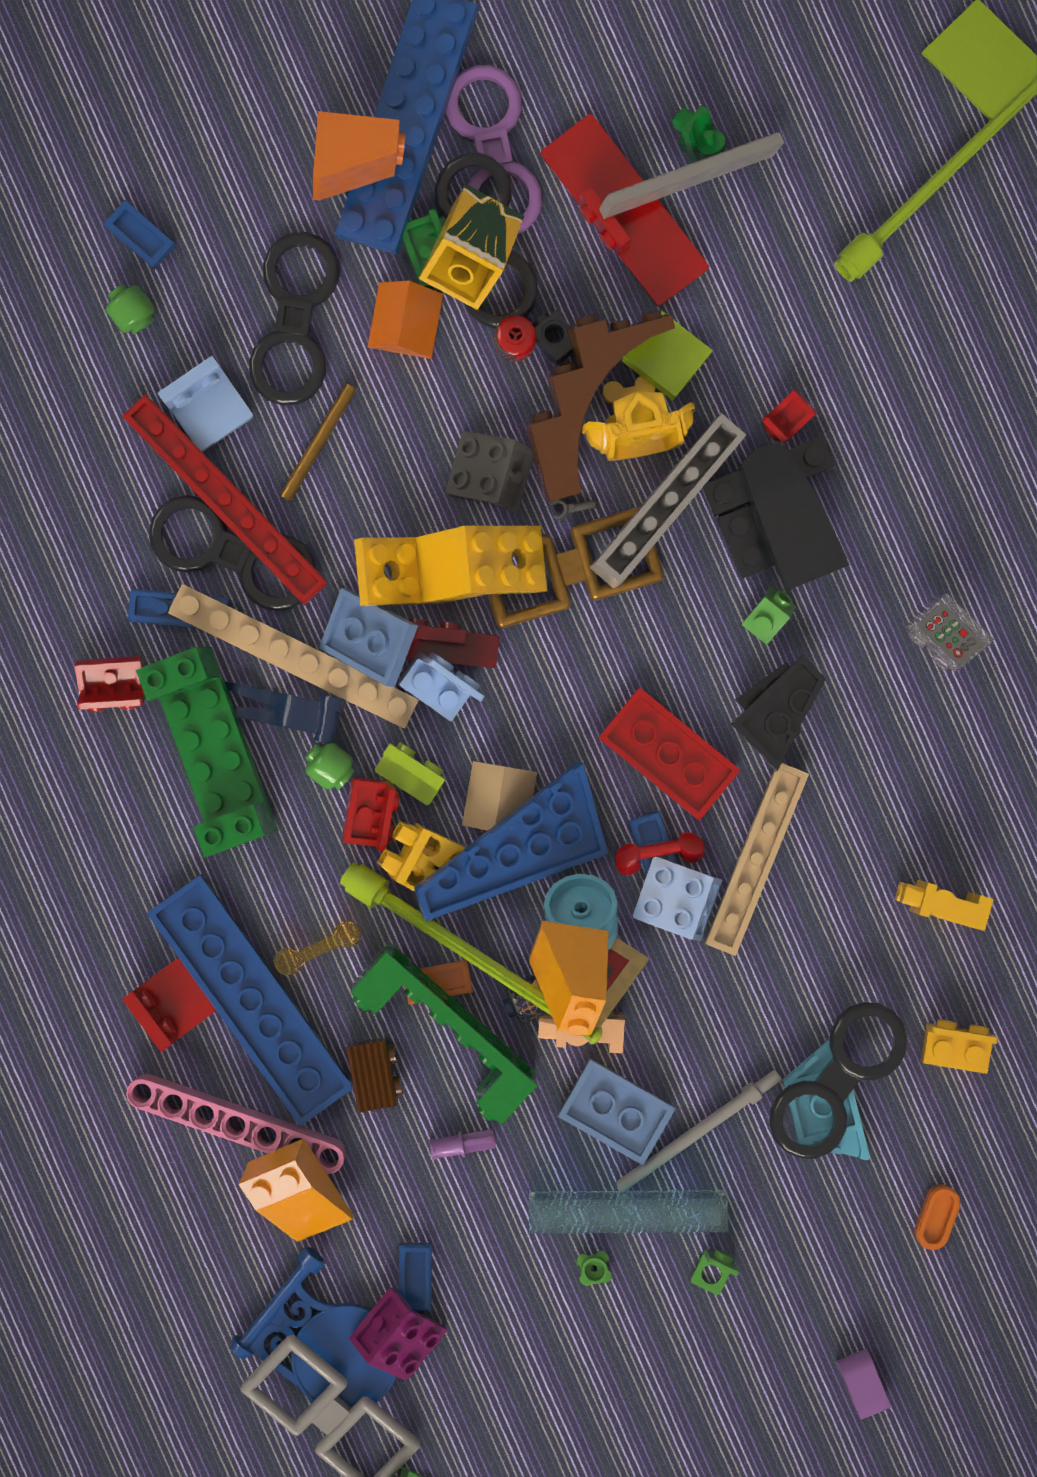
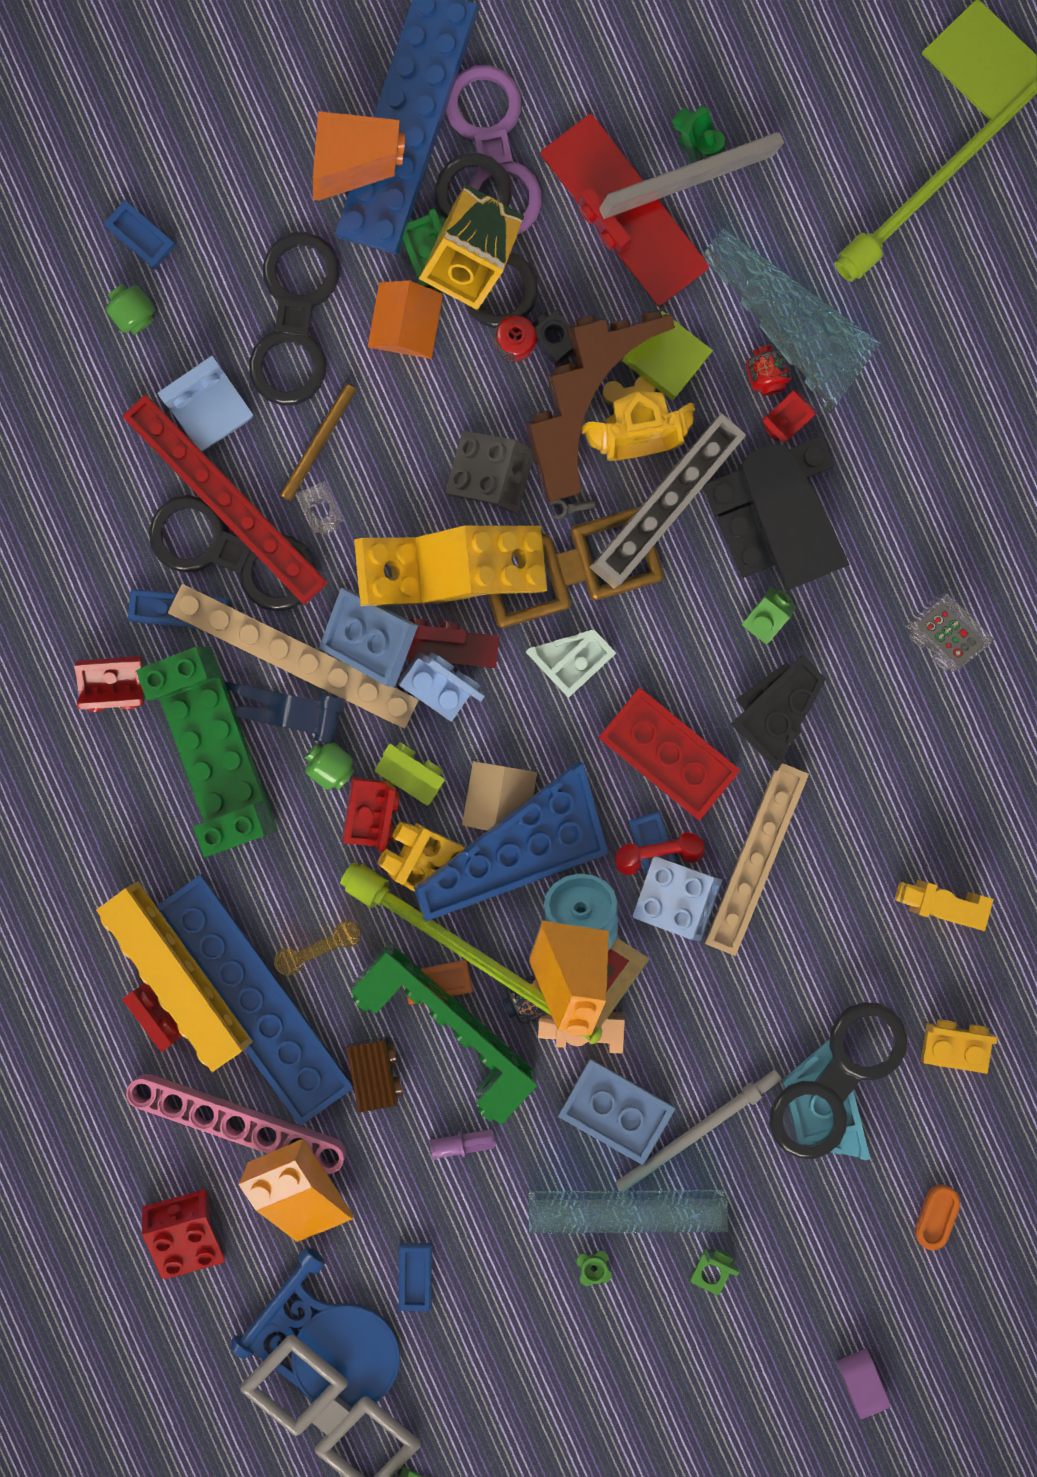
(174, 976): none -> yellow brick
(181, 1235): none -> red bracket
(314, 495): none -> clear brick
(396, 1336): magenta bracket -> none
(572, 659): none -> light aqua wing
(768, 371): none -> red head
(797, 322): none -> clear light blue wing

